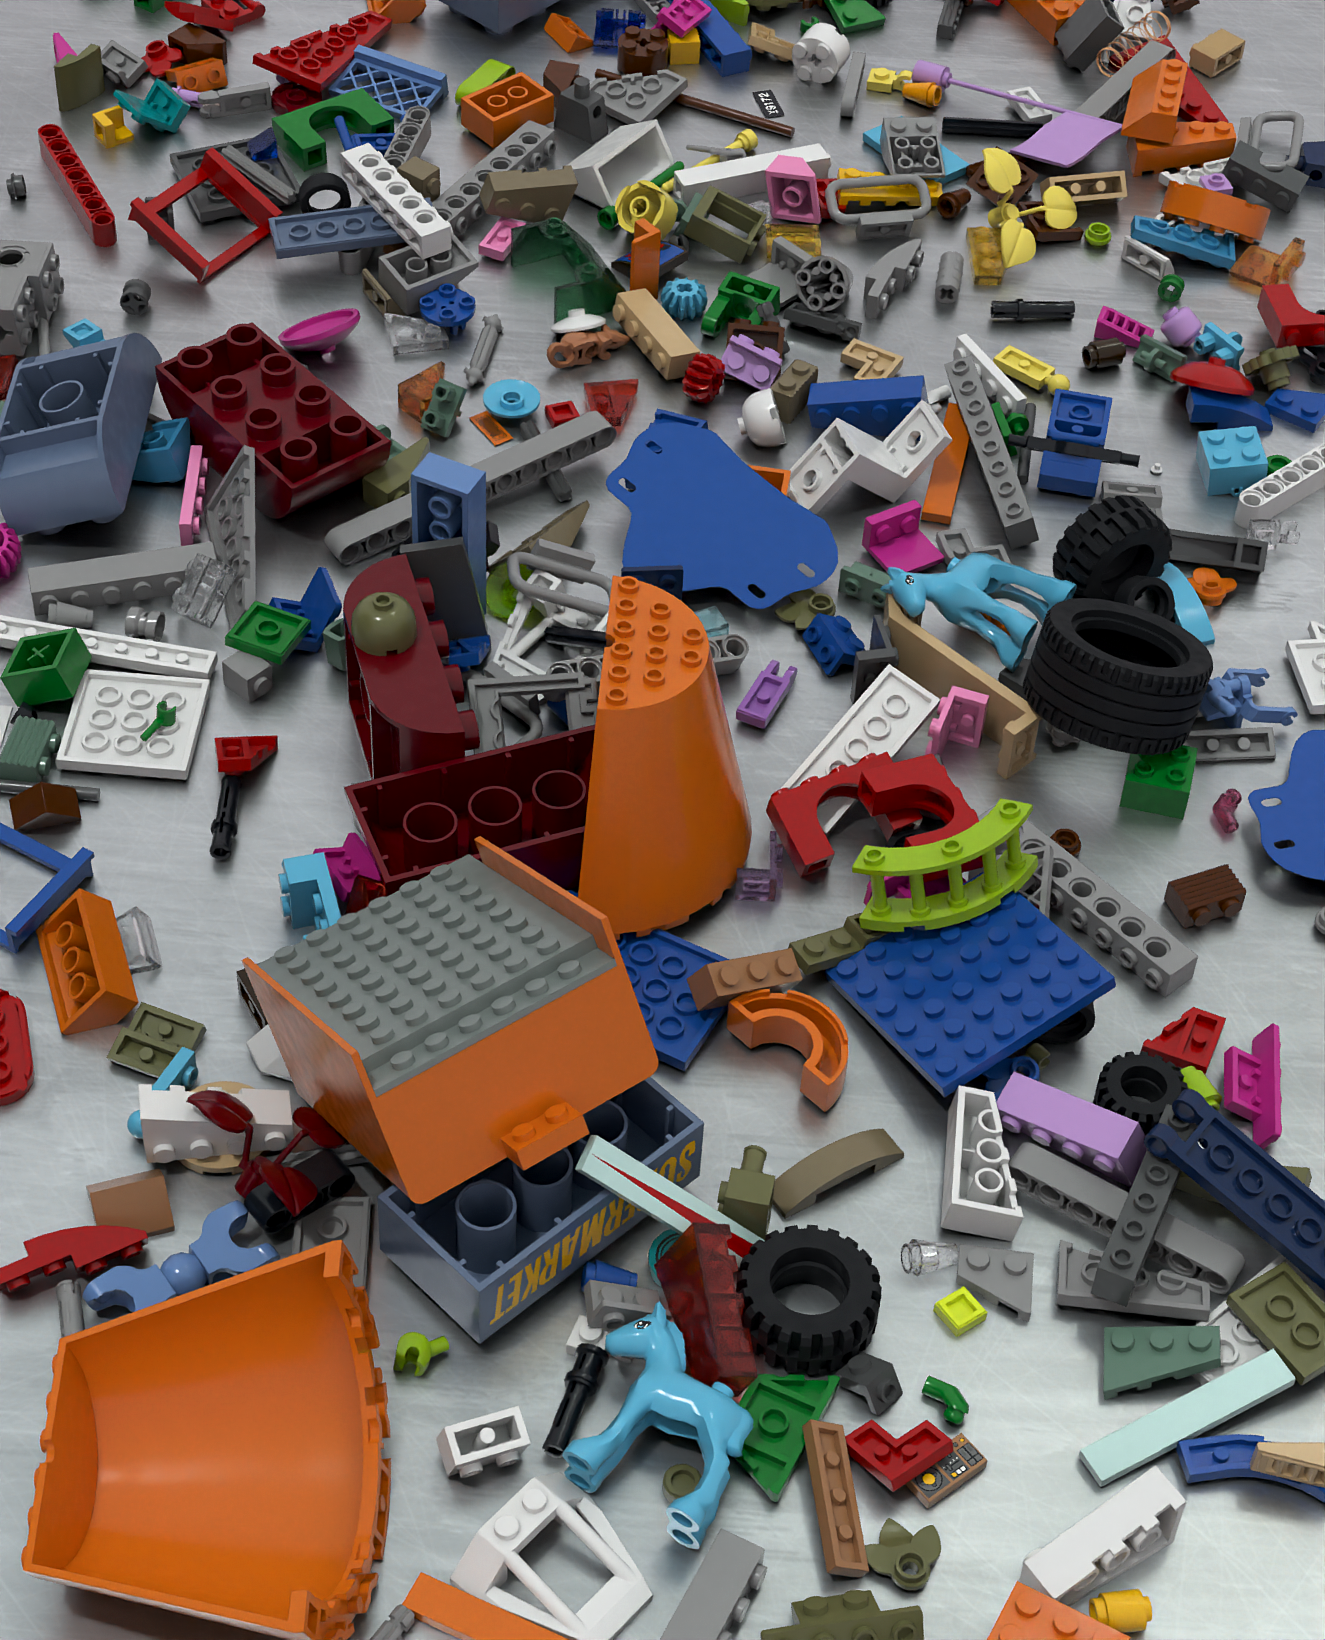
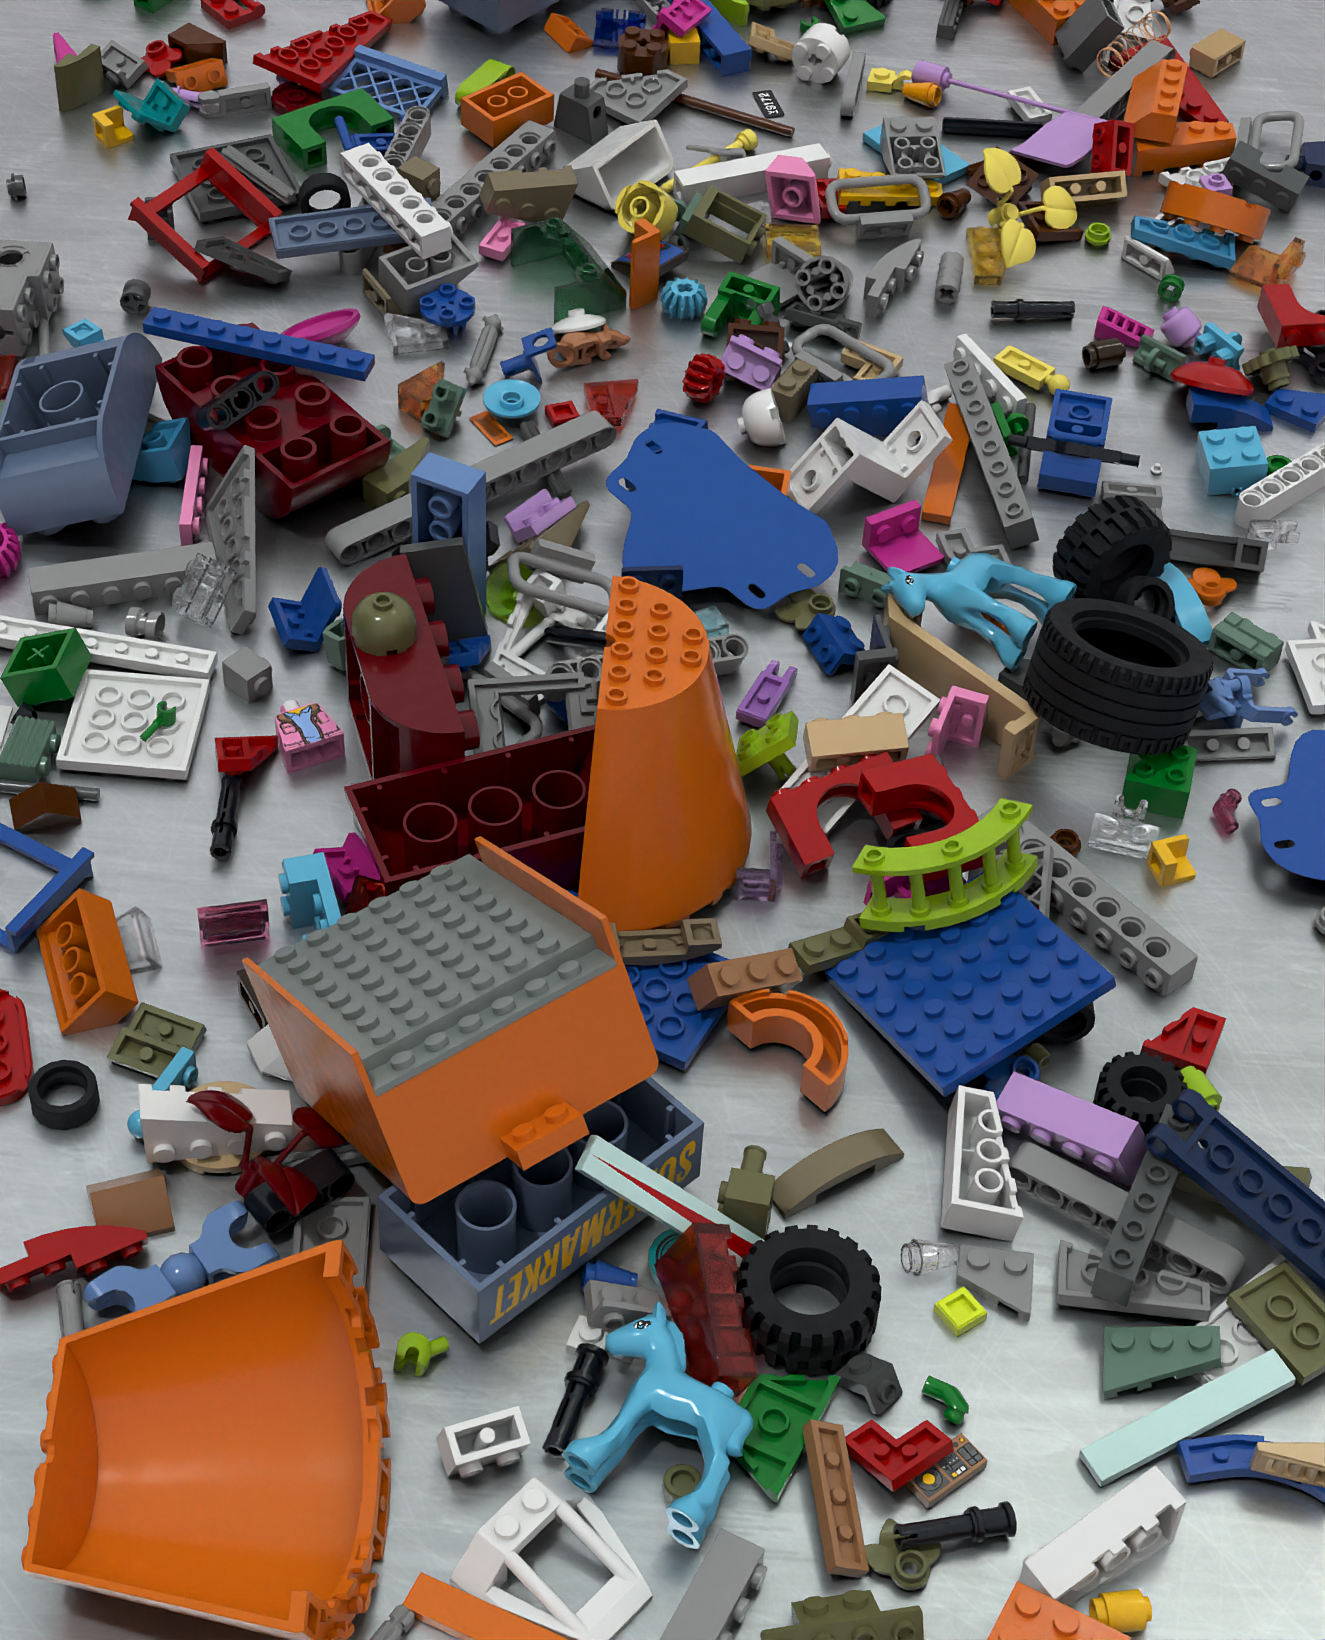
(69, 1115): none -> black tyre
(77, 185): red beam -> none
(198, 15): red slope -> none
(233, 923): none -> clear pink slope
(243, 258): none -> dark grey wing
(250, 399): none -> black beam
(259, 343): none -> blue plate
(263, 146): clear blue slope -> none
(268, 632): green tile -> none
(307, 736): none -> bright pink torso
(527, 360): none -> blue bracket
(537, 515): none -> lavender bracket
(559, 77): reddish brown slope -> none
(608, 218): green piece -> none
(654, 332): tan brick -> none
(666, 946): none -> dark tan slope
(769, 745): none -> lime plate
(828, 373): none -> light grey bar
(853, 737): none -> tan brick
(972, 1525): none -> black pin
(1112, 146): none -> red brick
(1124, 830): none -> clear plate
(1169, 861): none -> yellow panel
(1205, 896): reddish brown brick -> none
(1245, 643): none -> sand green brick
(1254, 1085): dark pink bracket -> none

